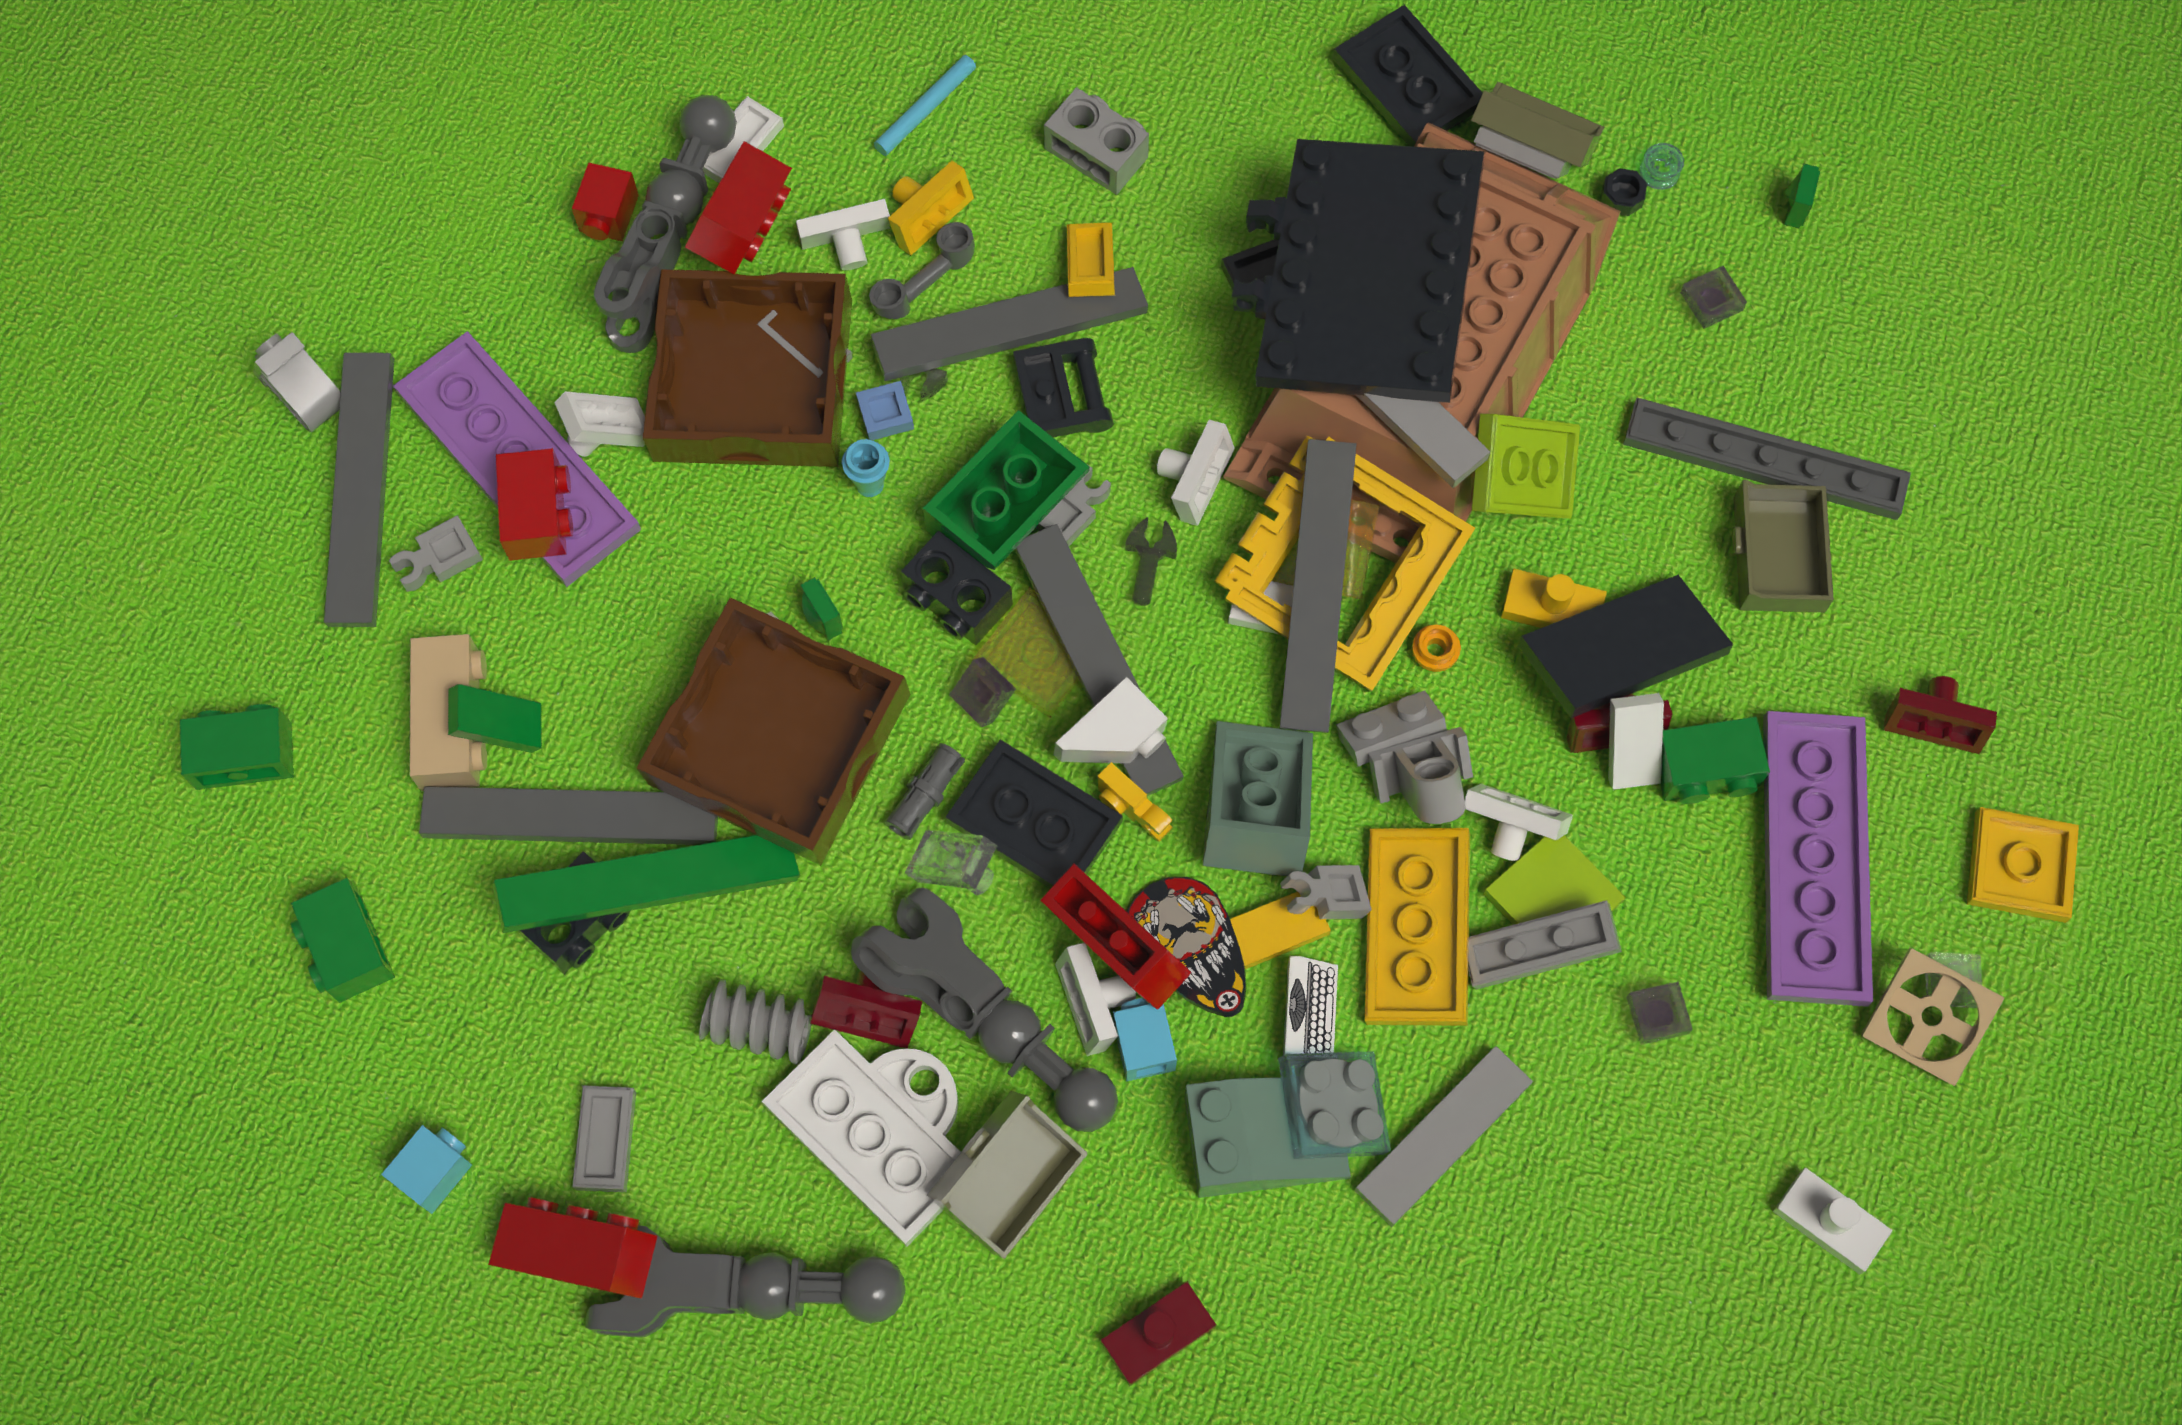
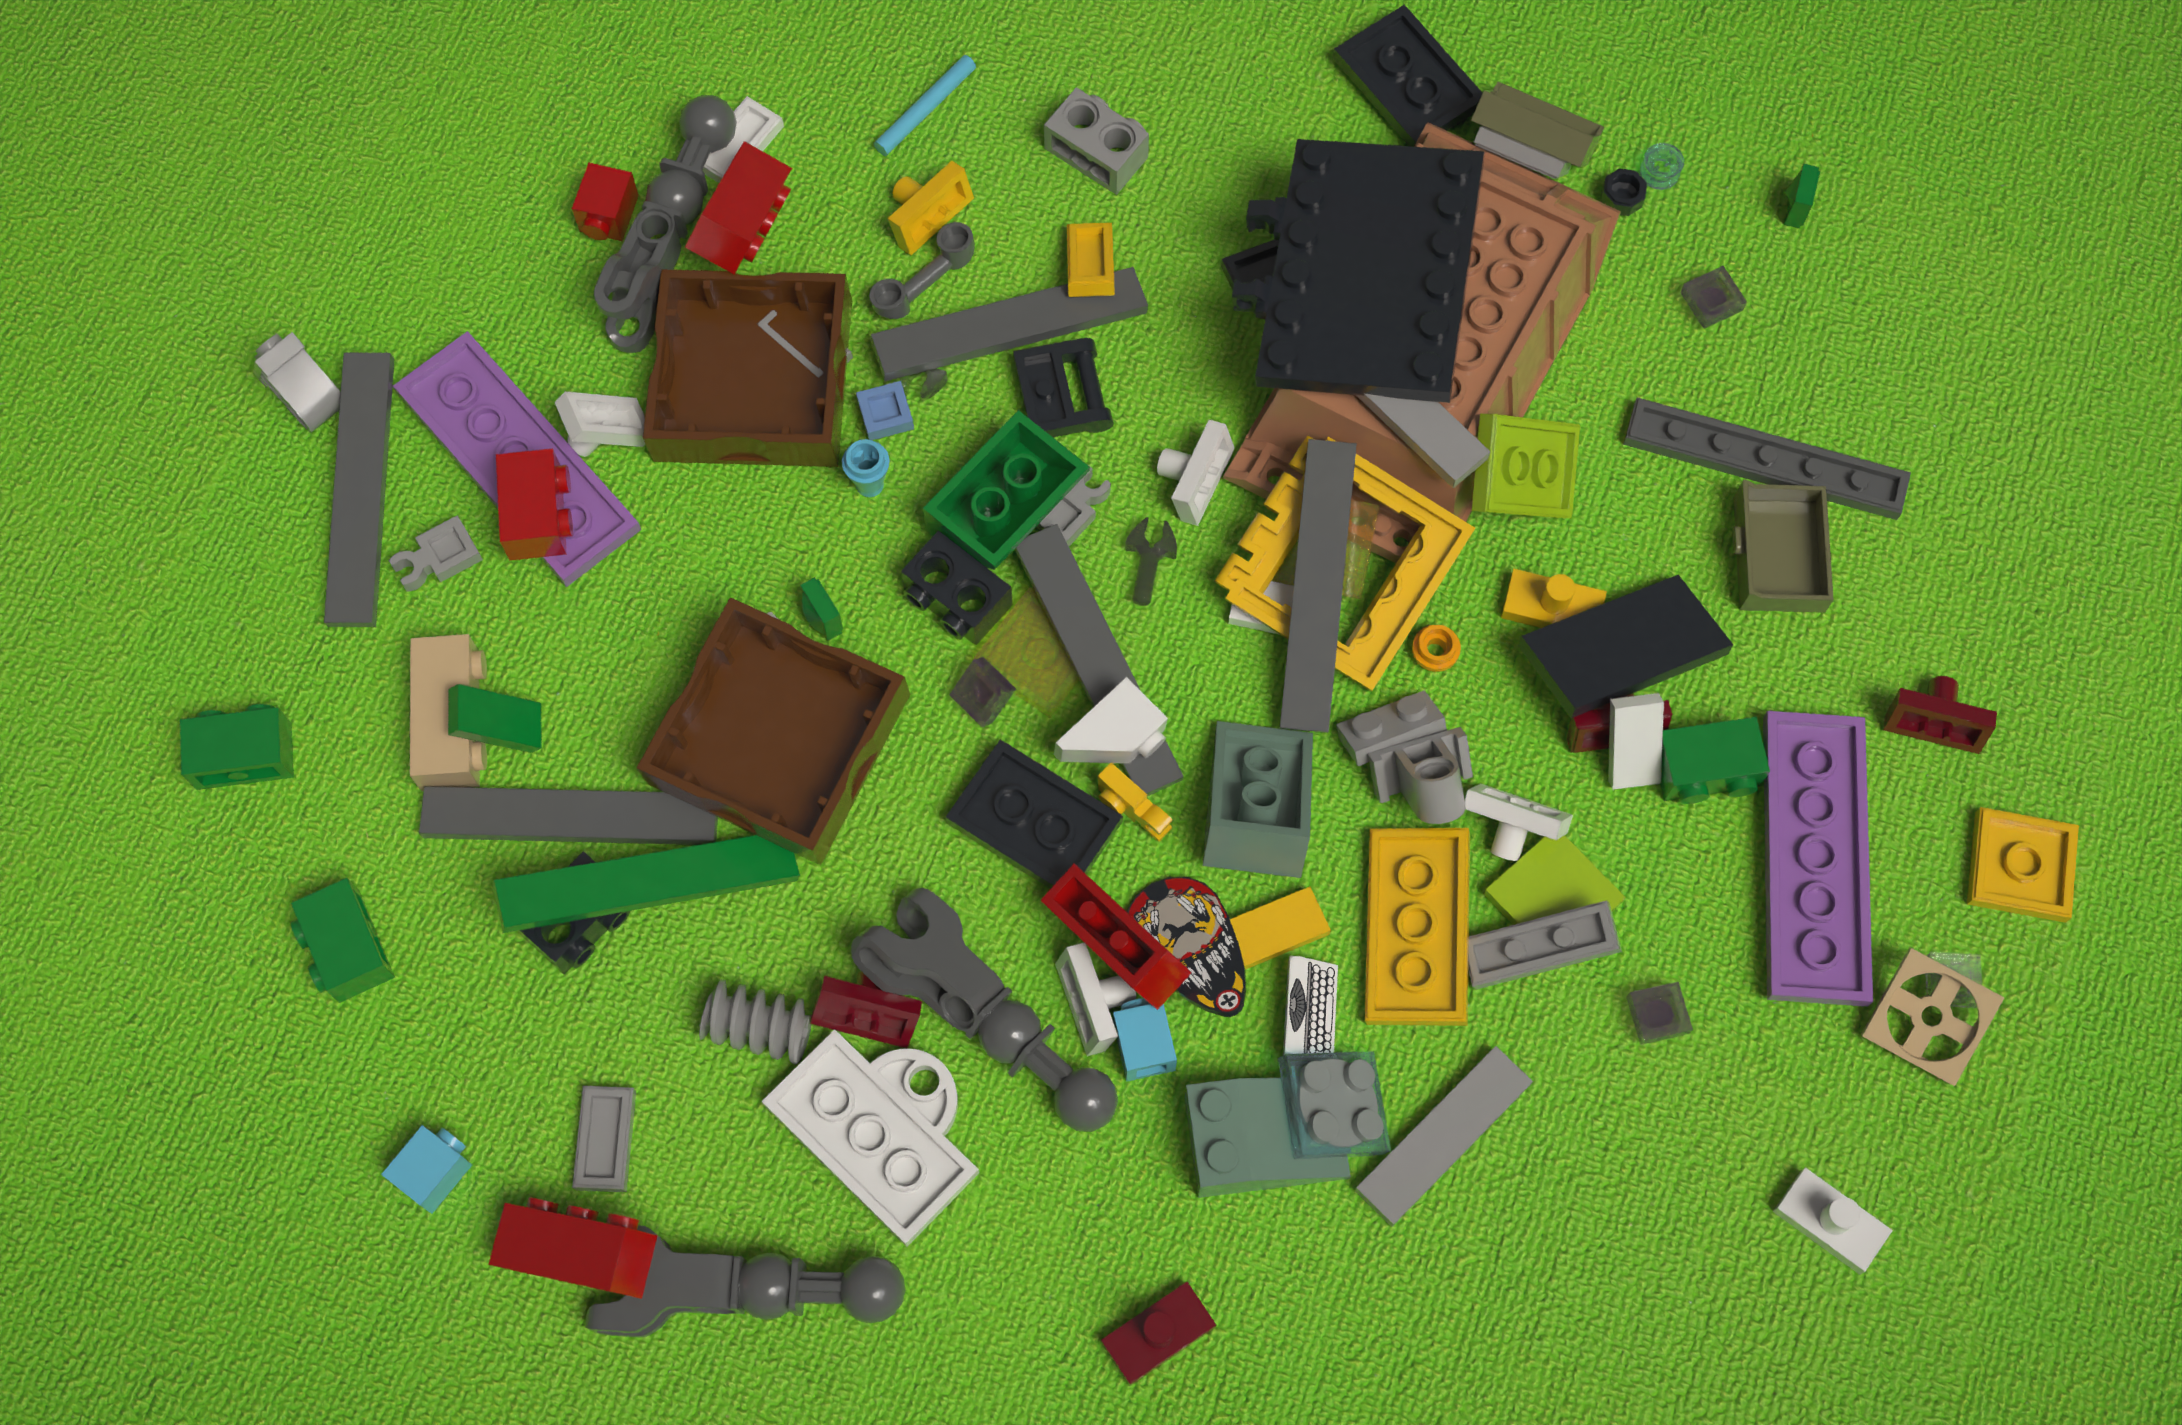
(845, 230): white tile -> none
(924, 791): dark grey pin -> none
(953, 861): clear tile -> none
(1007, 1174): container -> none
(1333, 889): light grey plate -> none

